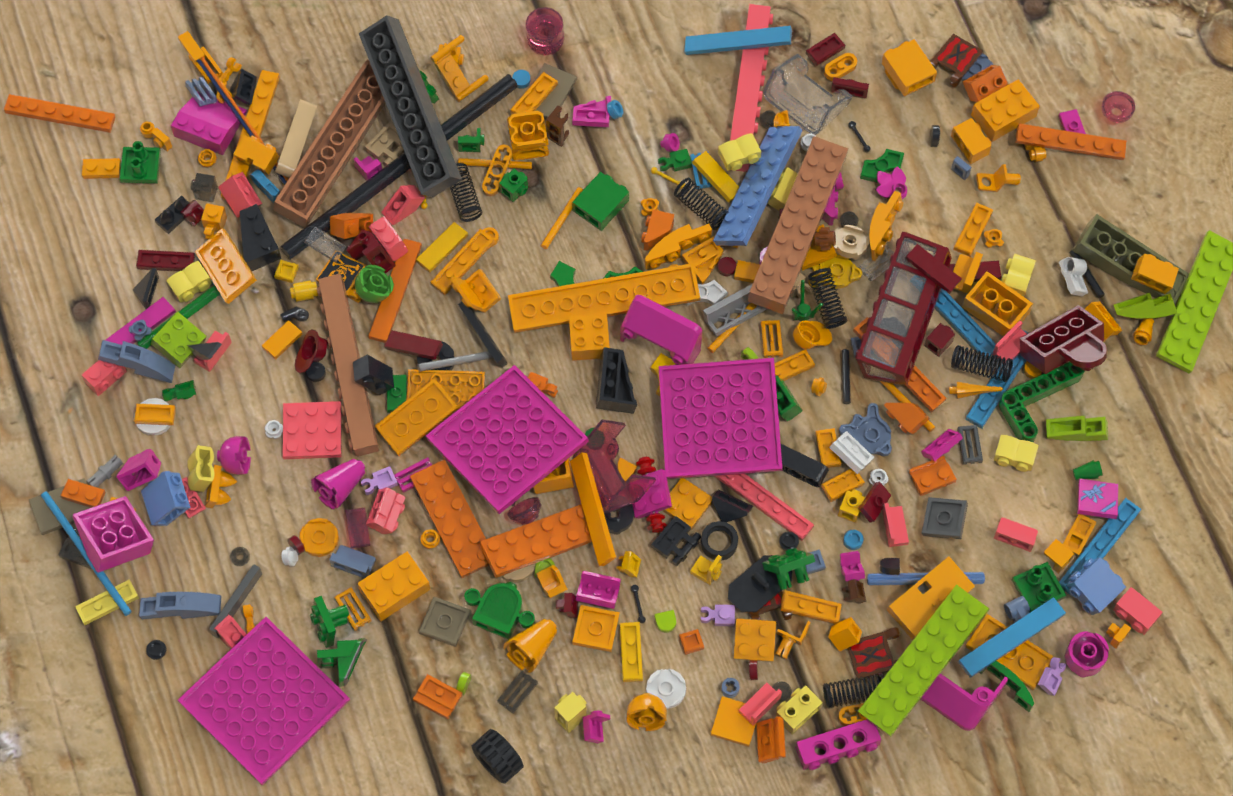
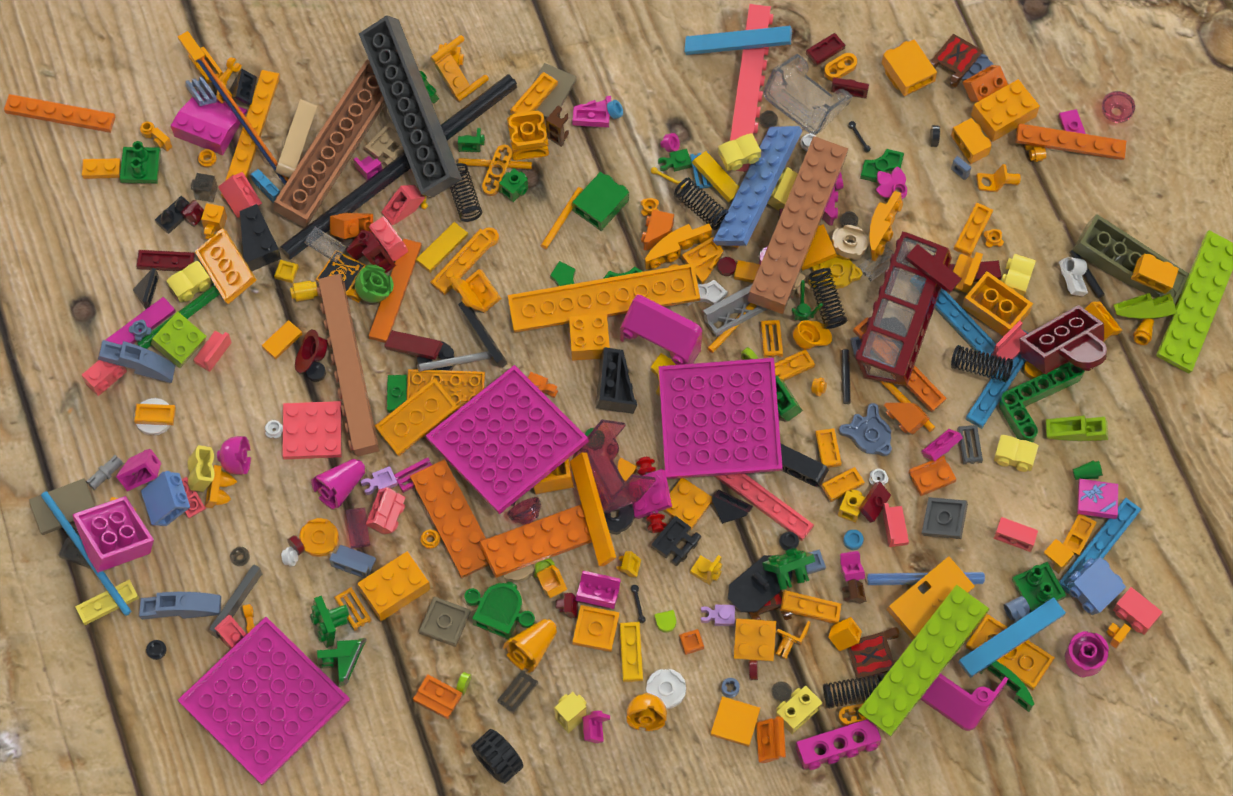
(82, 493): orange plate -> none
(181, 391): green plate -> none
(204, 351): black slope -> none
(261, 156): light orange brick -> none
(295, 313): black arm -> none
(373, 374): black brick -> none
(522, 78): dark azure tile -> none
(541, 23): clear pink wheel -> none
(724, 527): black tyre -> none
(760, 703): coral panel -> none
(781, 119): light orange tile -> none
(825, 238): dark orange gear -> none
(851, 452): white plate -> none
(890, 566): black tile -> none
(939, 339): dark red brick -> none
(965, 389): light orange piece -> none
(1051, 676): lavender plate -> none

